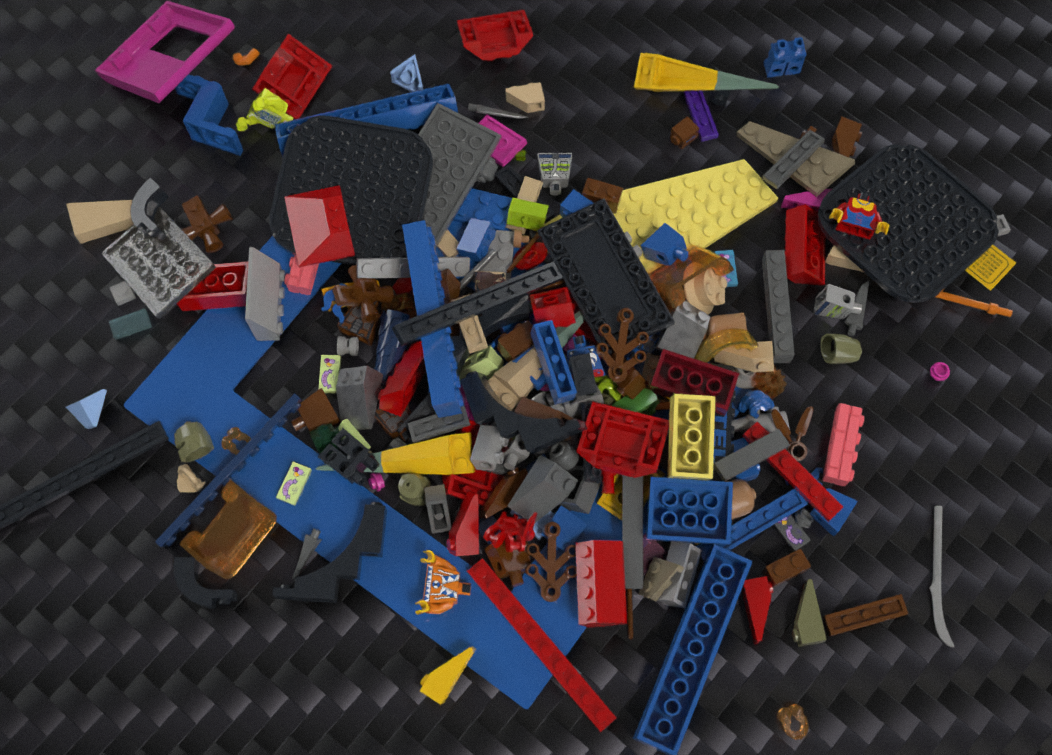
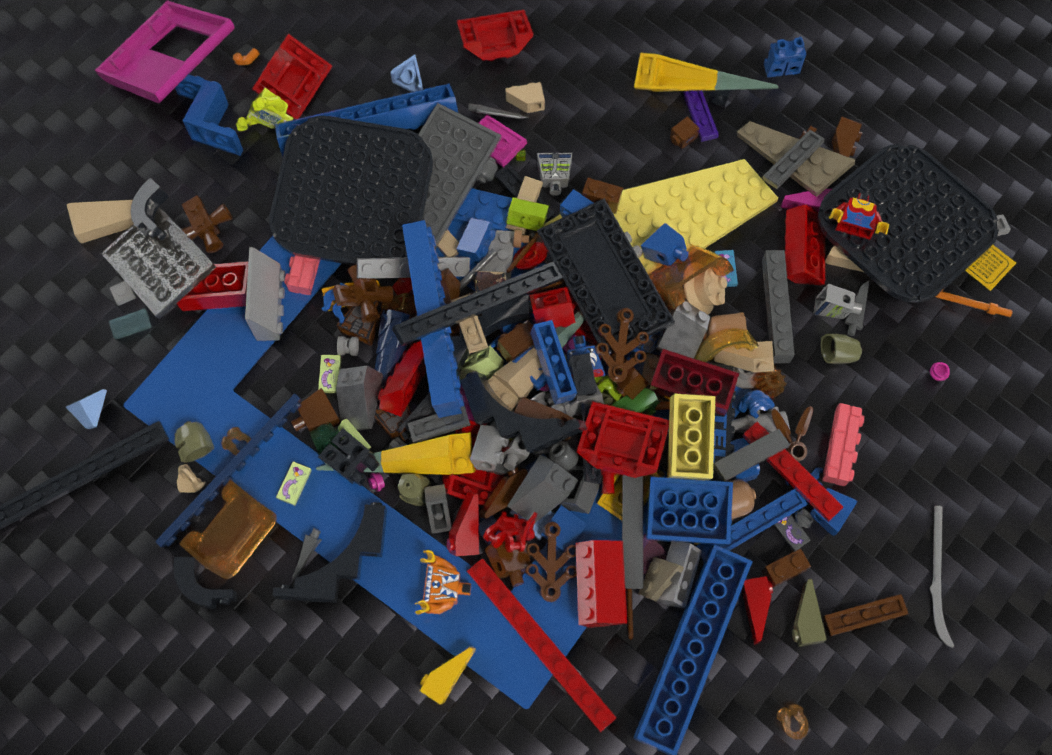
(319, 226): red slope -> none

